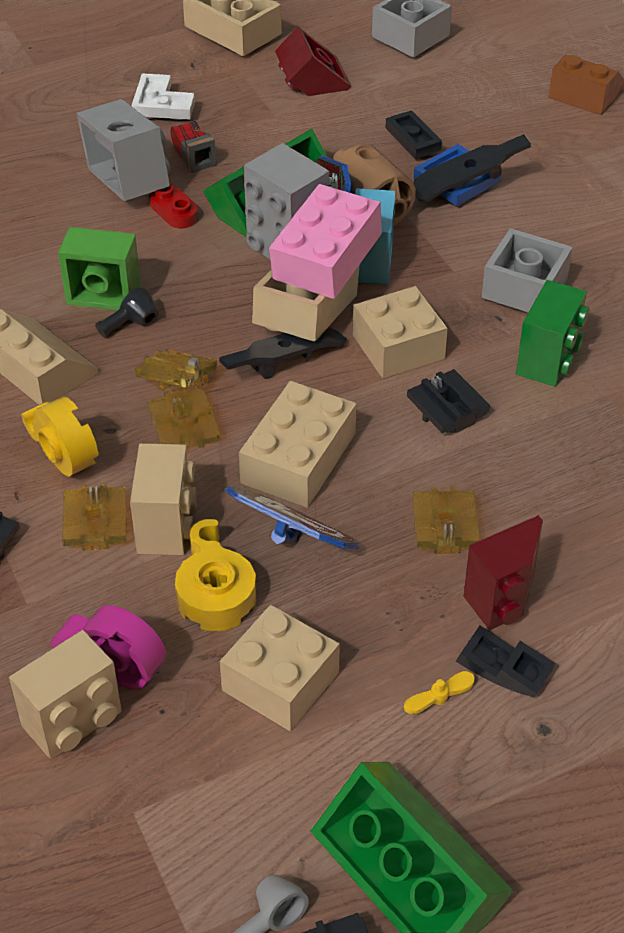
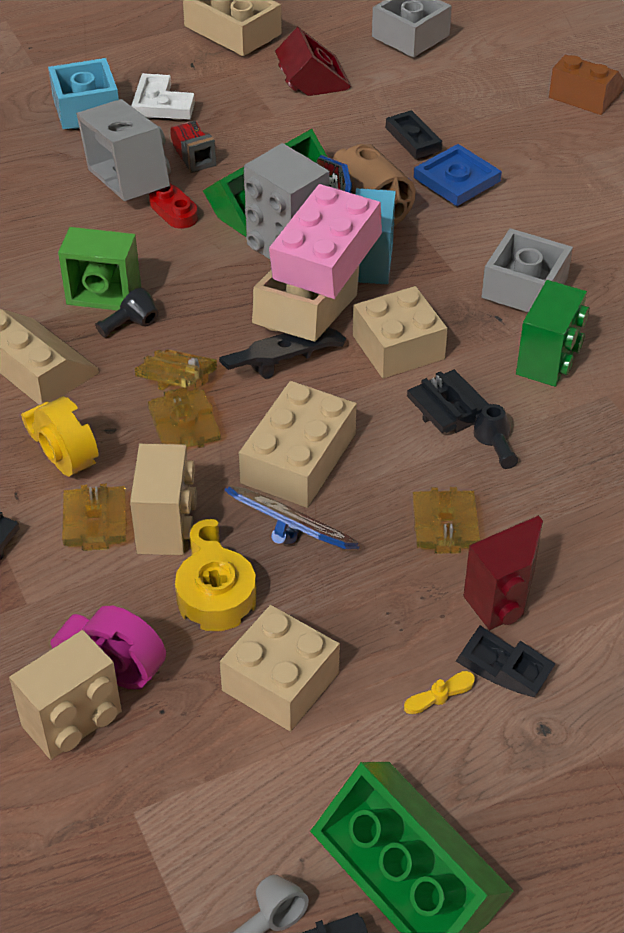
(80, 88): none -> medium azure brick
(457, 171): black piece -> none
(493, 429): none -> black bar

